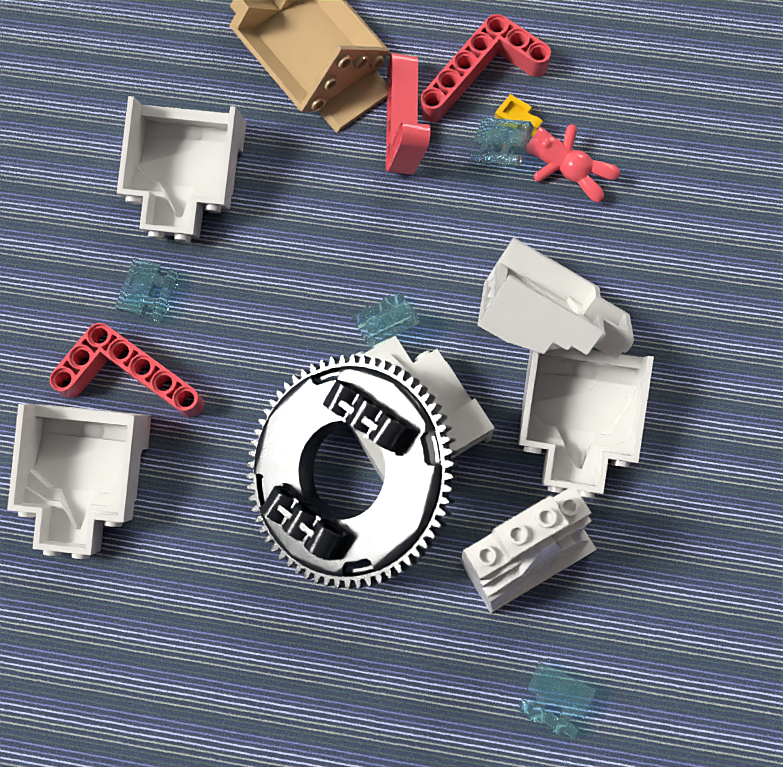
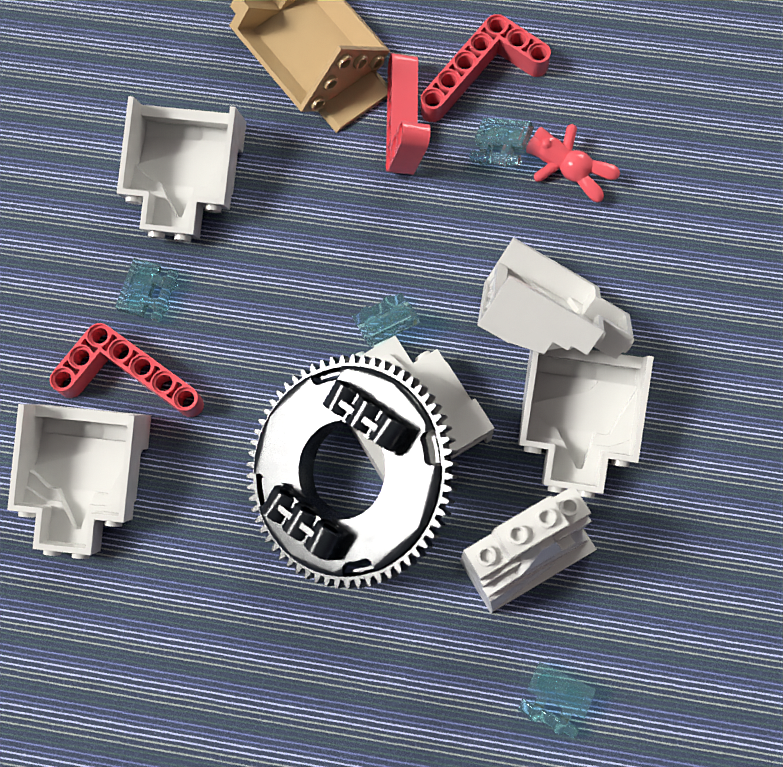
(516, 109): yellow plate -> none

